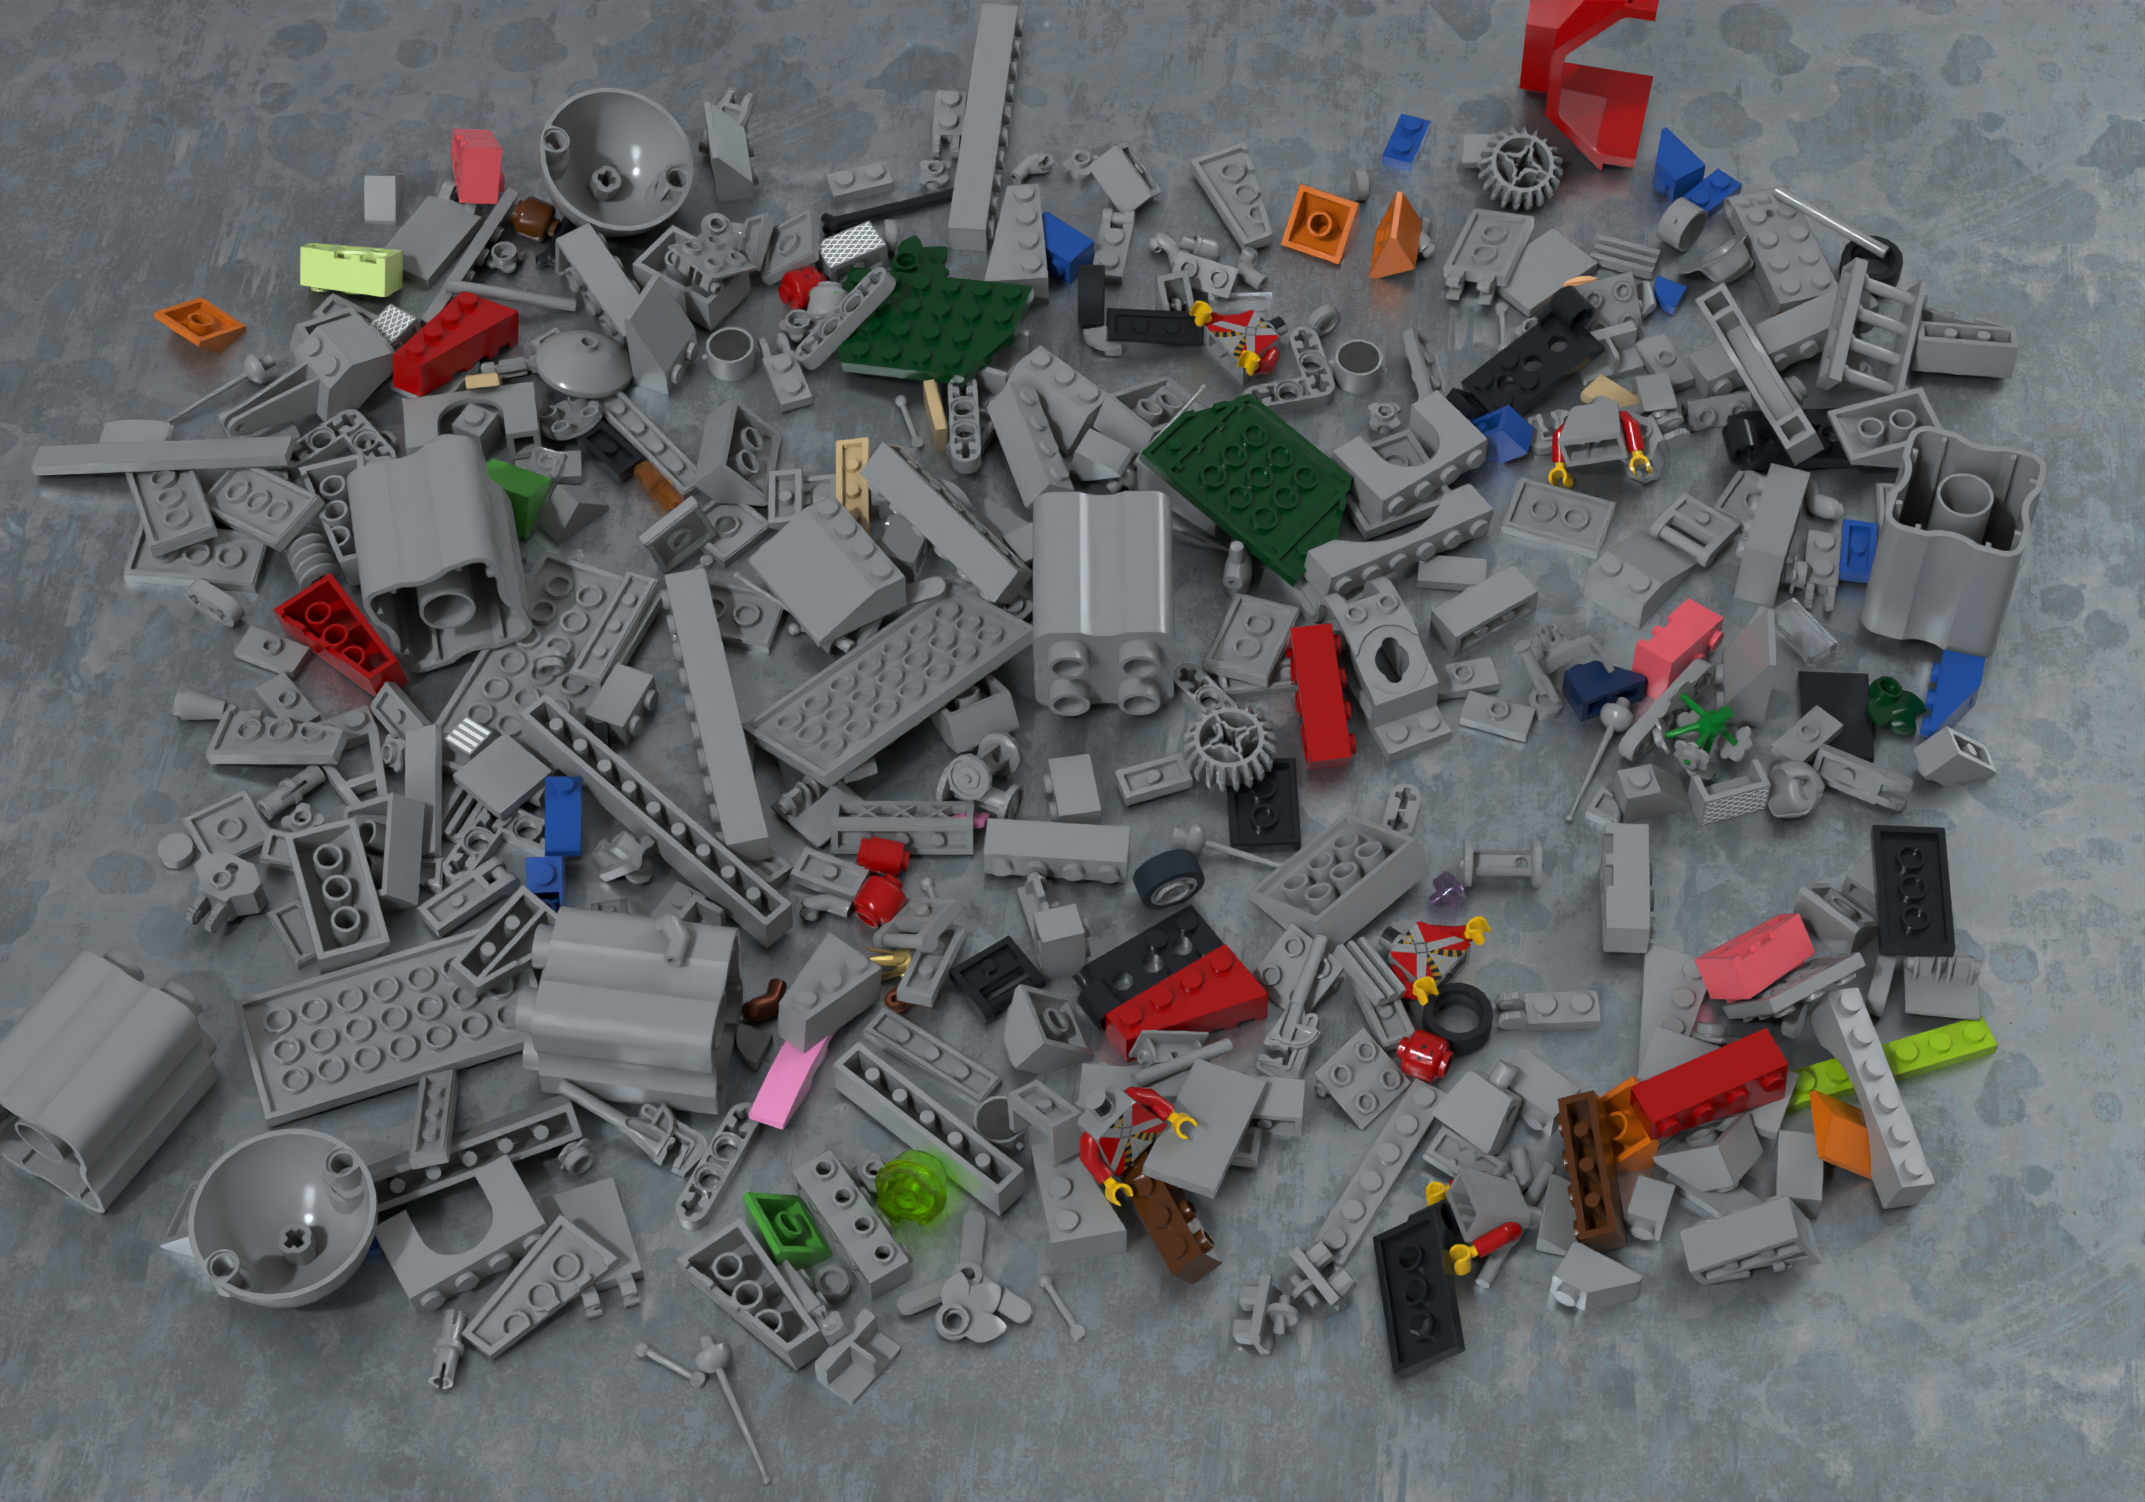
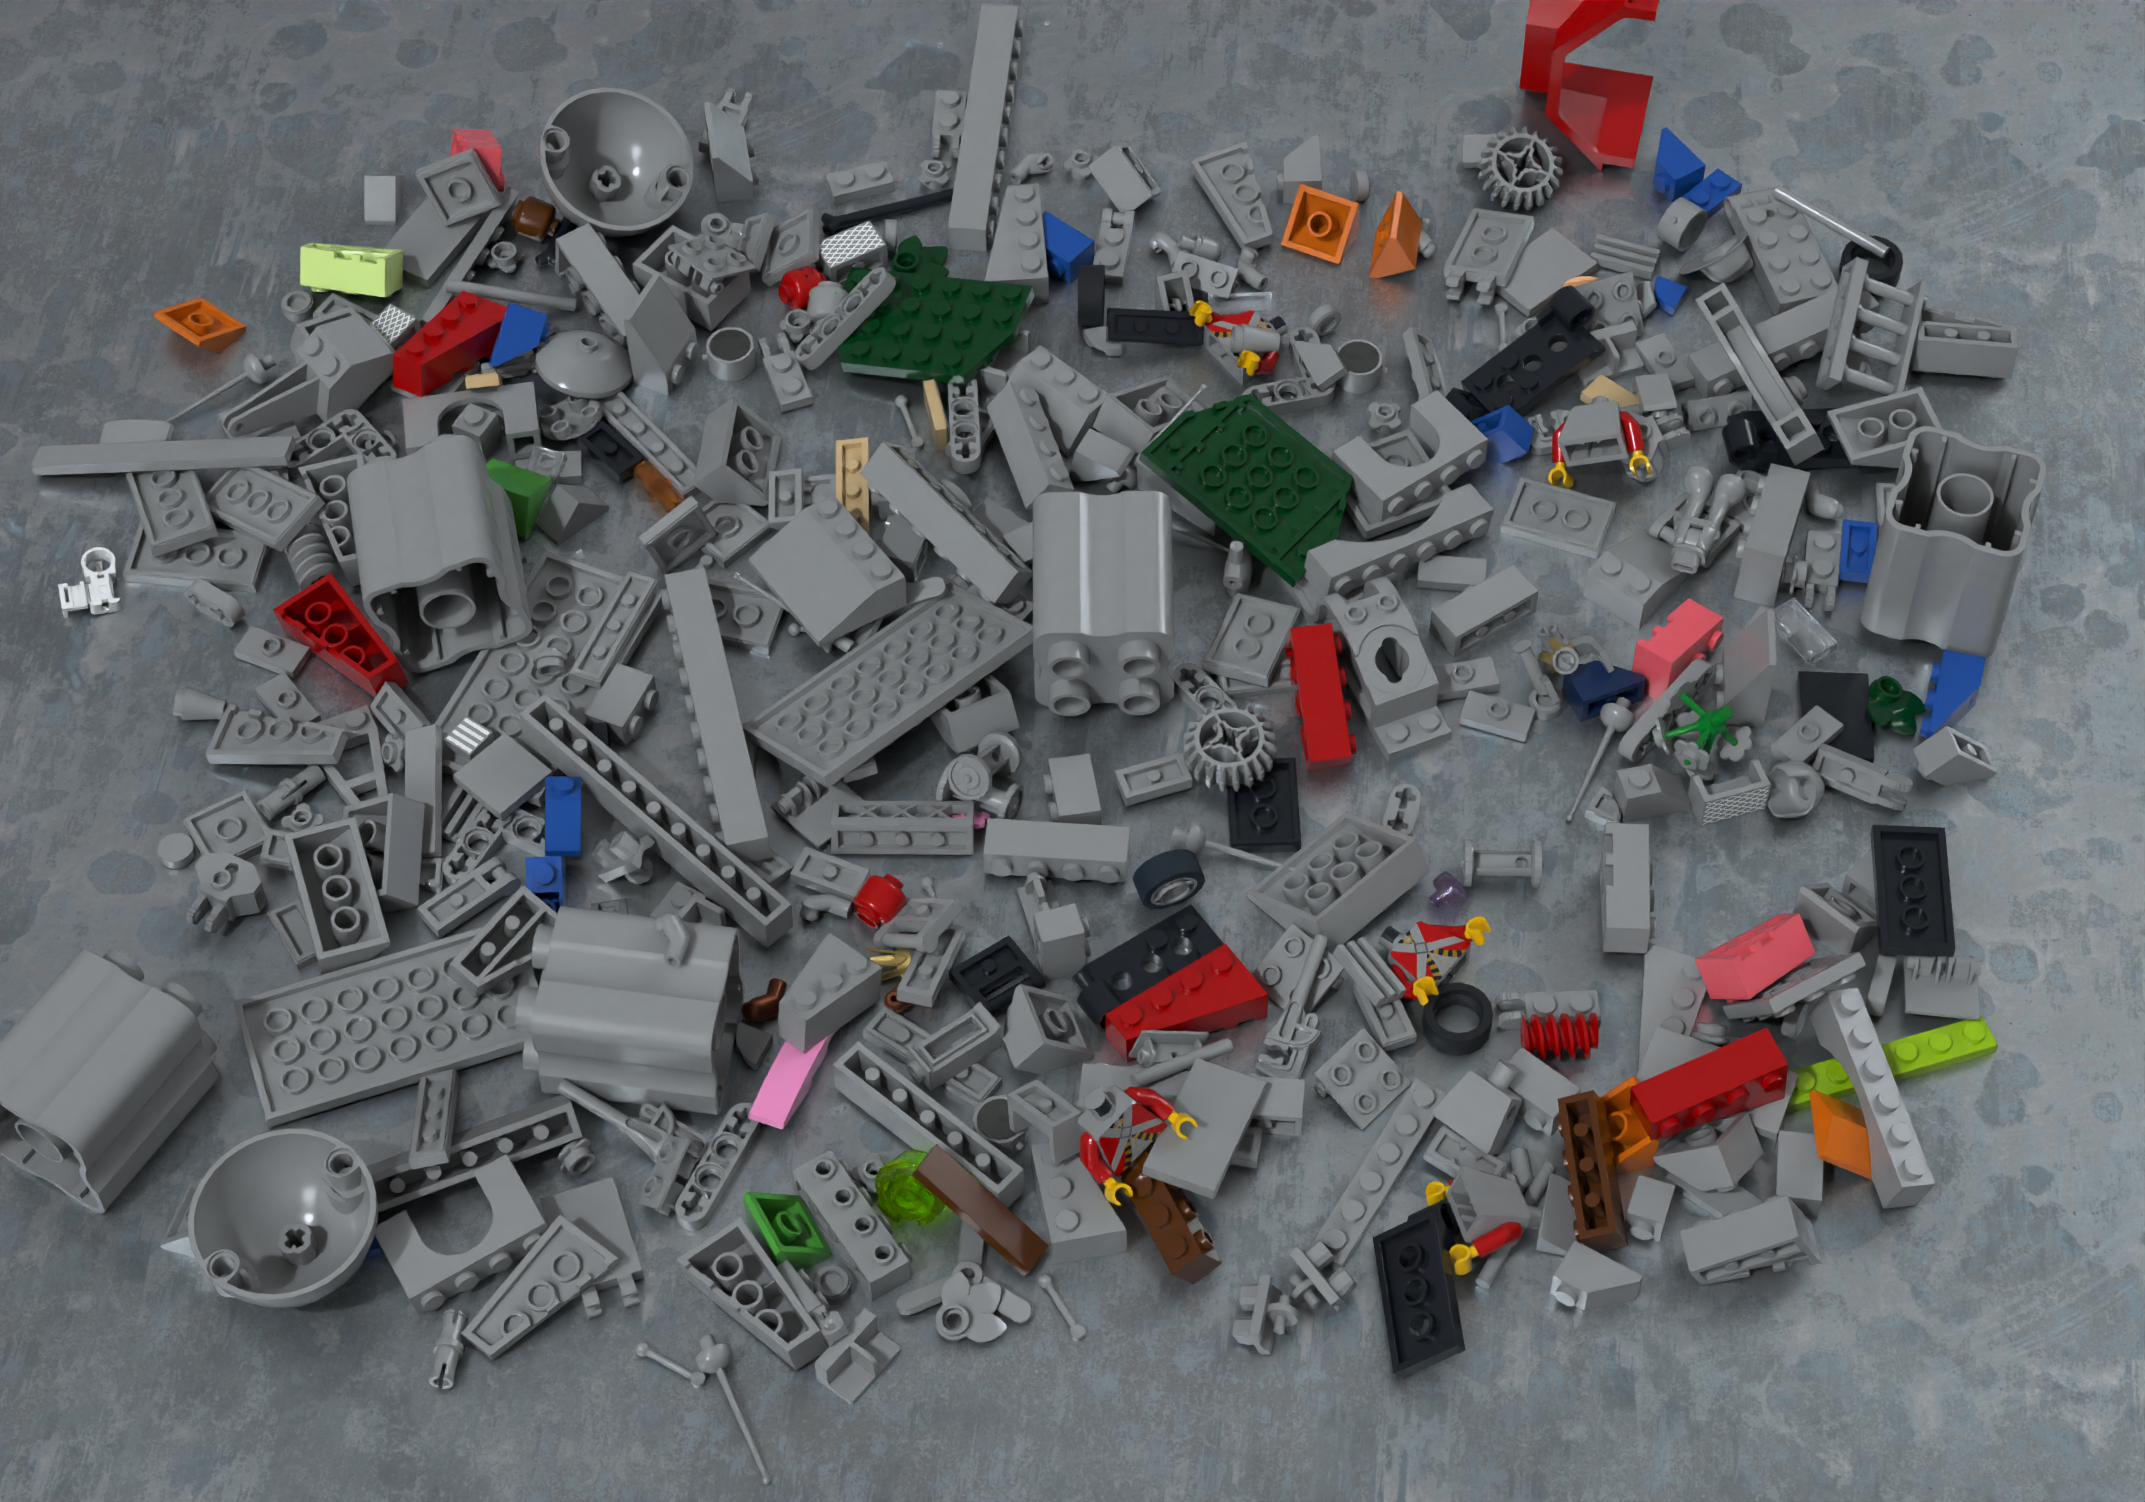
(97, 587): none -> white piece
(297, 305): none -> light grey tile
(459, 187): none -> light grey tile
(518, 333): none -> blue slope
(675, 1158): none -> light grey hinge
(882, 855): red brick -> none
(954, 1047): none -> light grey window
(980, 1209): none -> reddish brown tile
(1253, 339): none -> light grey cone
(1301, 167): none -> light grey slope
(1322, 362): none -> light grey tile
(1406, 142): blue plate -> none
(1425, 1056): red head -> none
(1560, 1035): none -> red piece
(1563, 659): none -> light grey piece
(1697, 536): none -> light grey piece

